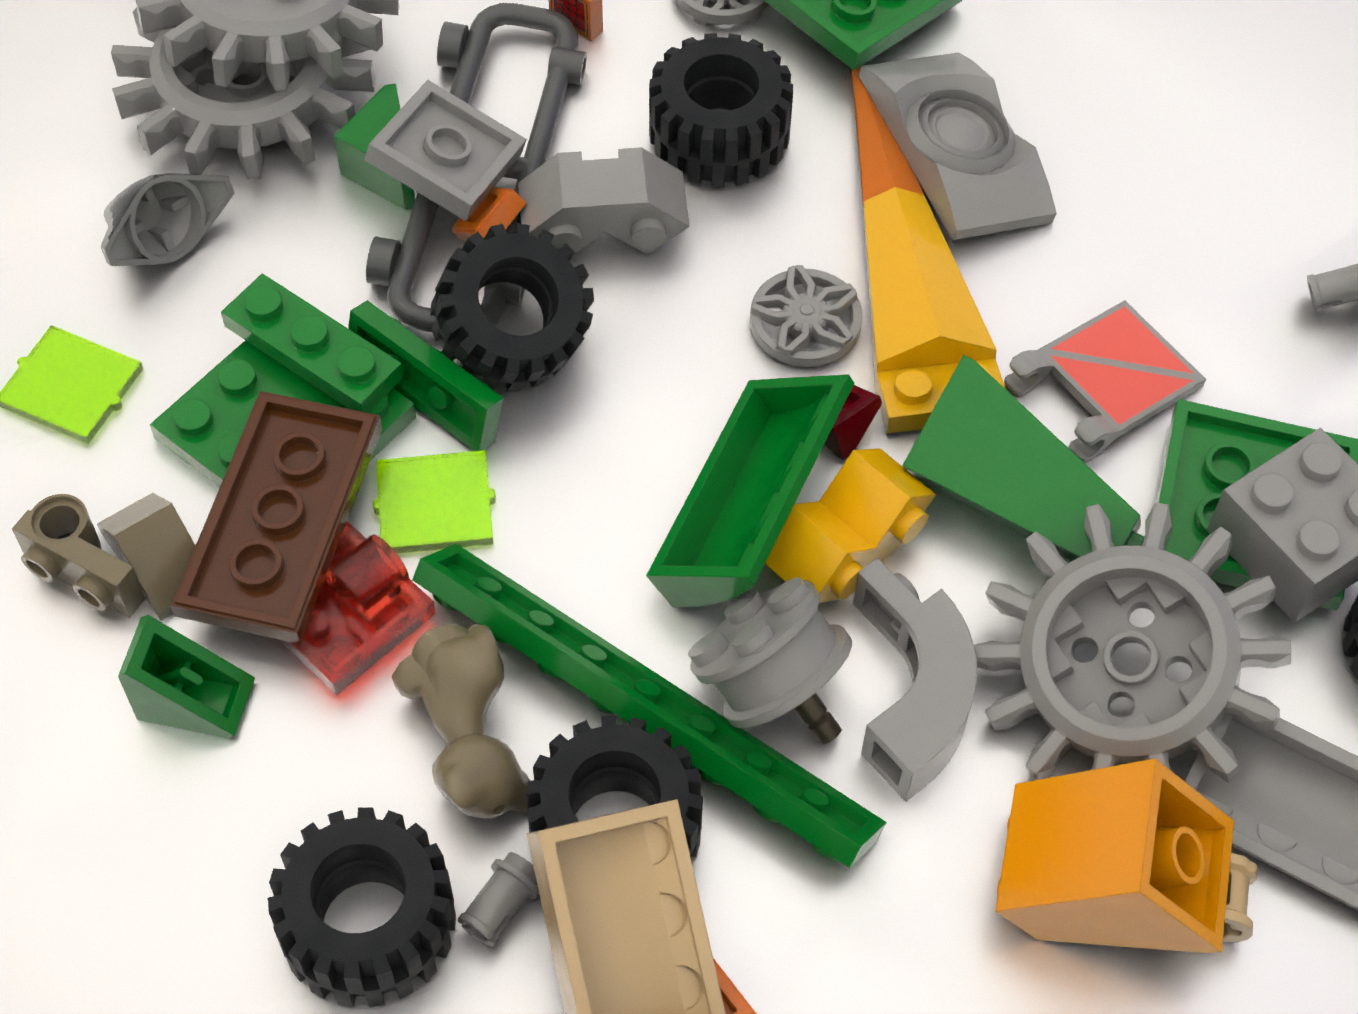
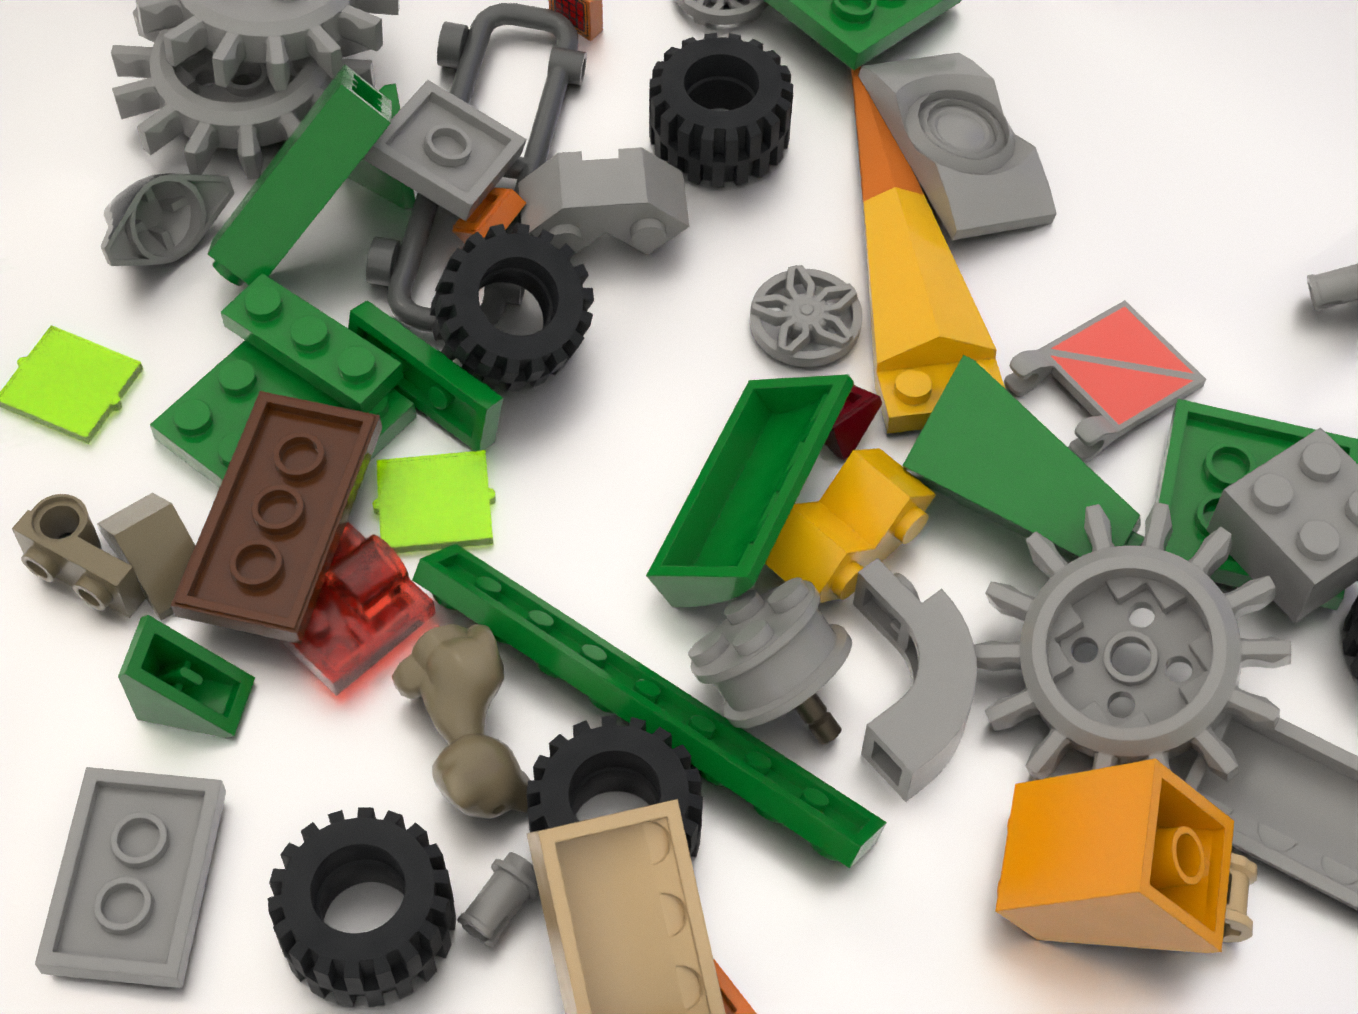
(132, 878): none -> light grey plate
(301, 178): none -> green slope

